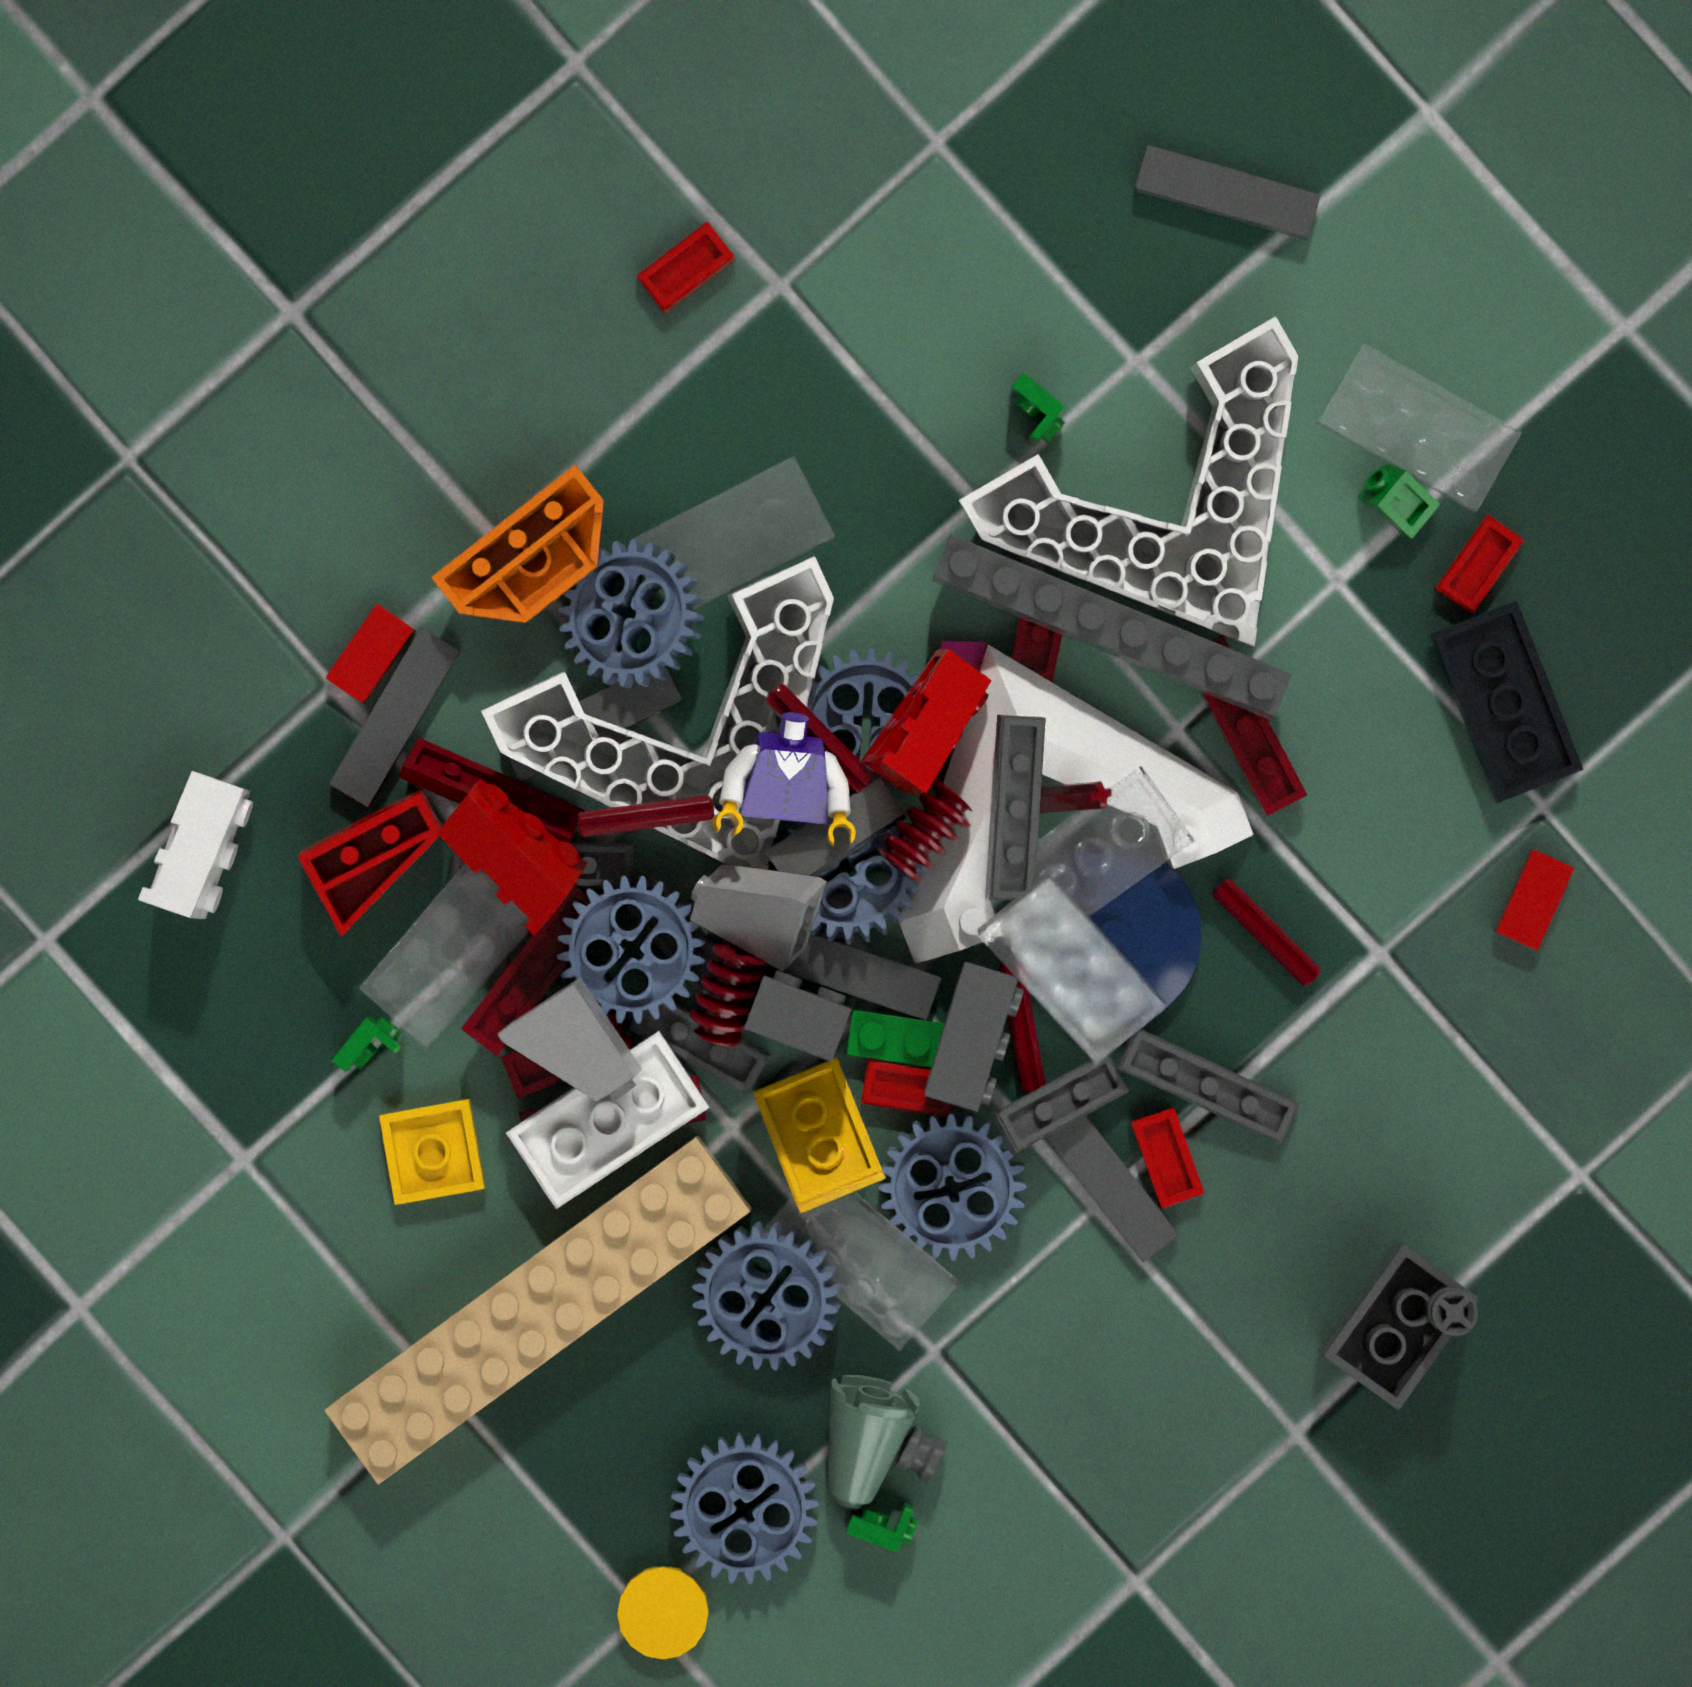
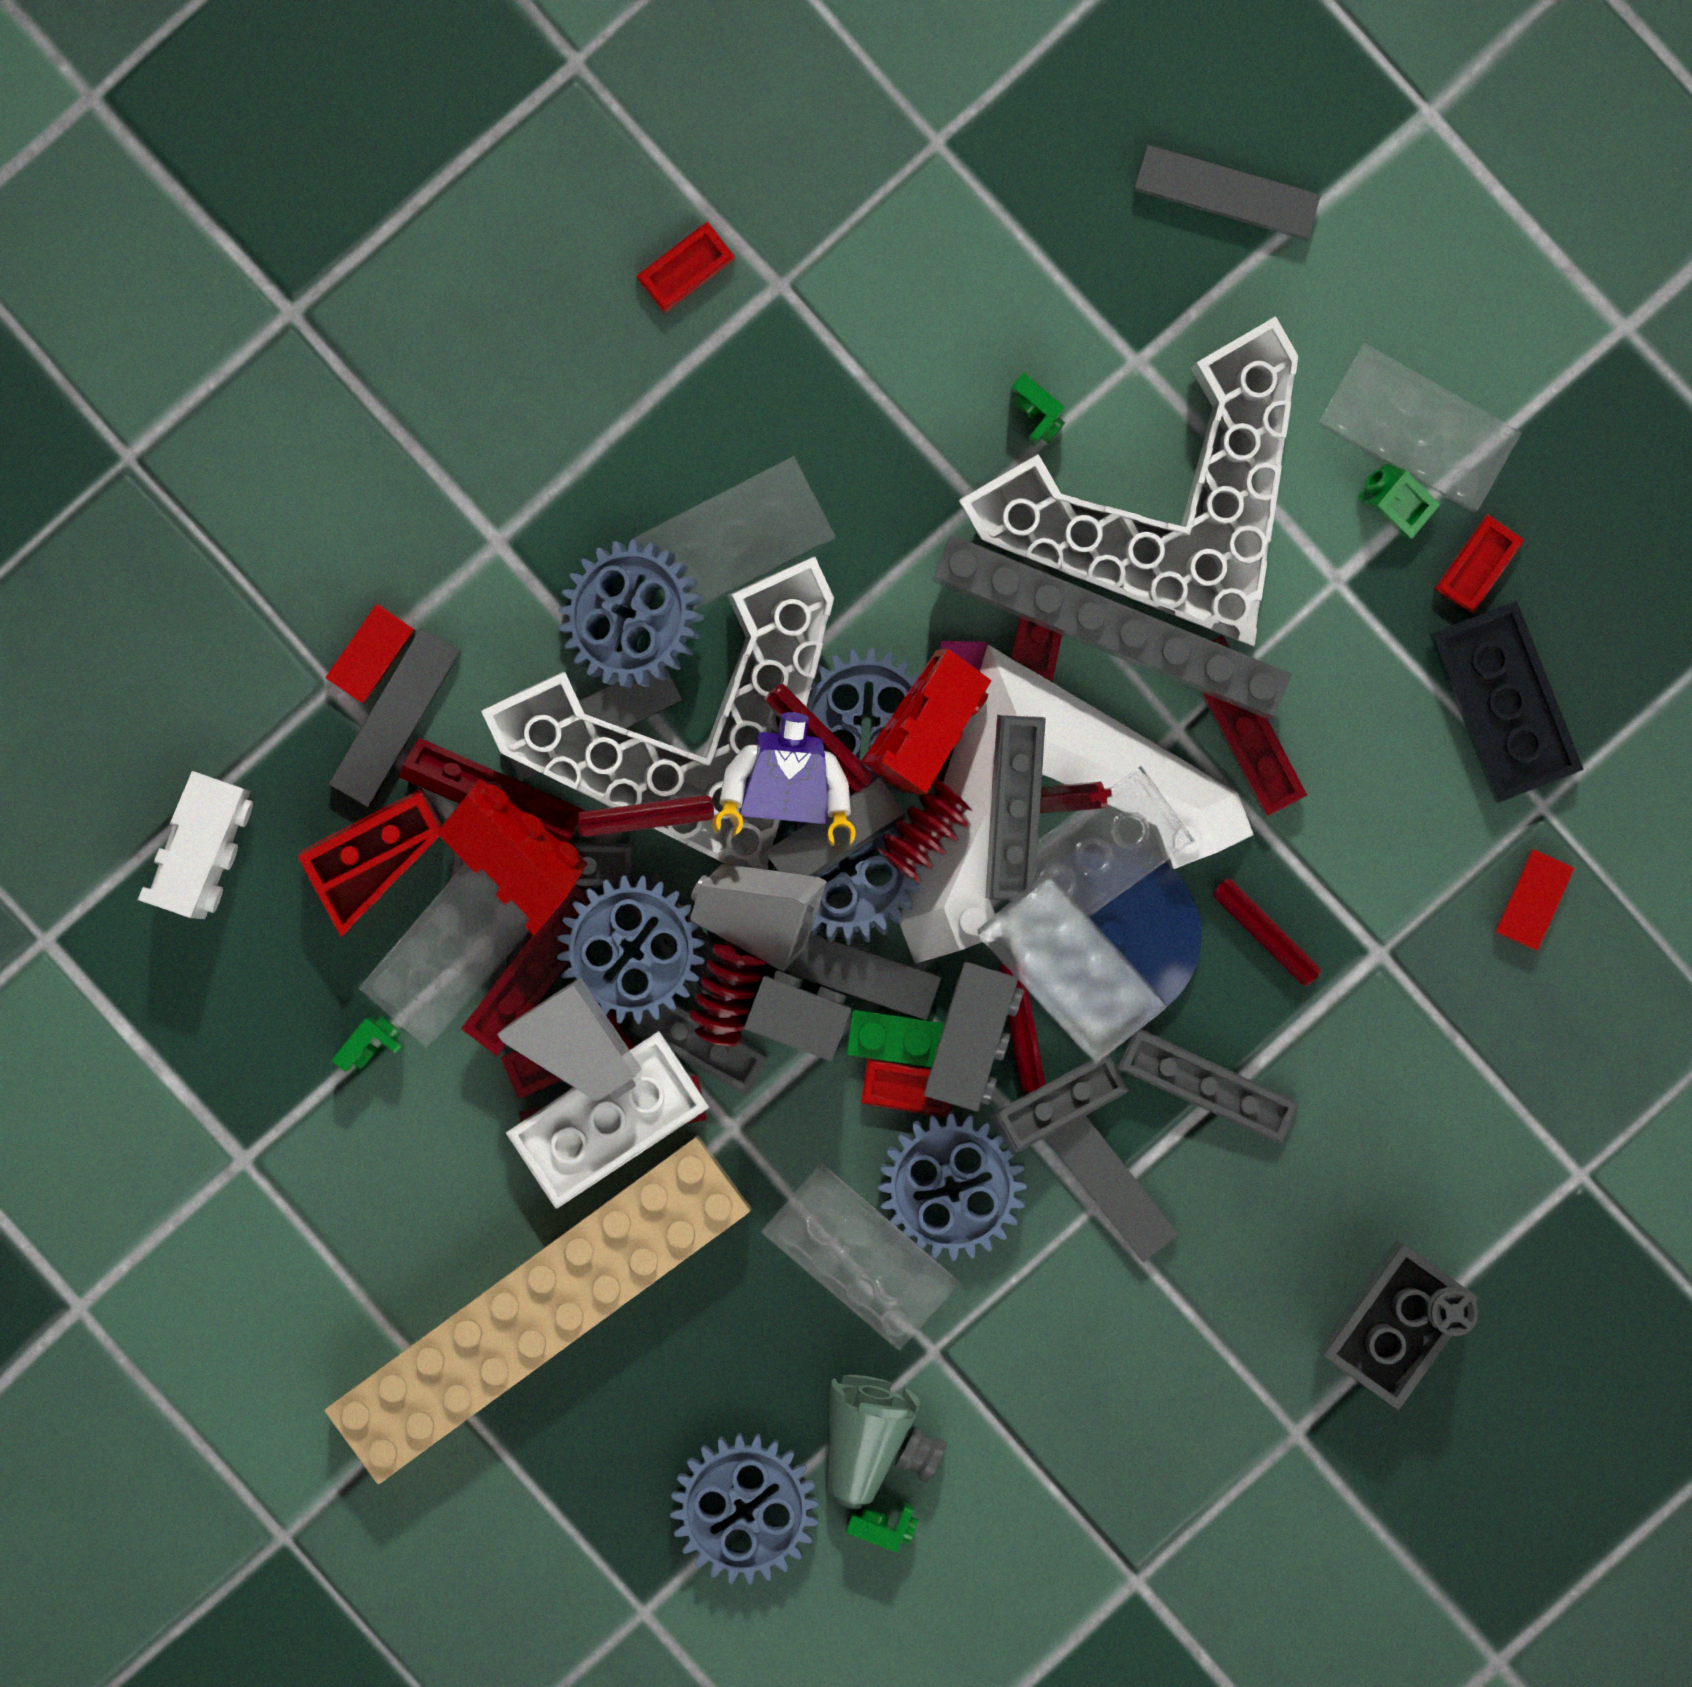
(432, 1151): yellow tile -> none
(529, 554): orange wedge -> none
(663, 1612): yellow tile -> none
(734, 1271): sand blue gear -> none
(818, 1135): yellow tile -> none
(1167, 1157): red tile -> none

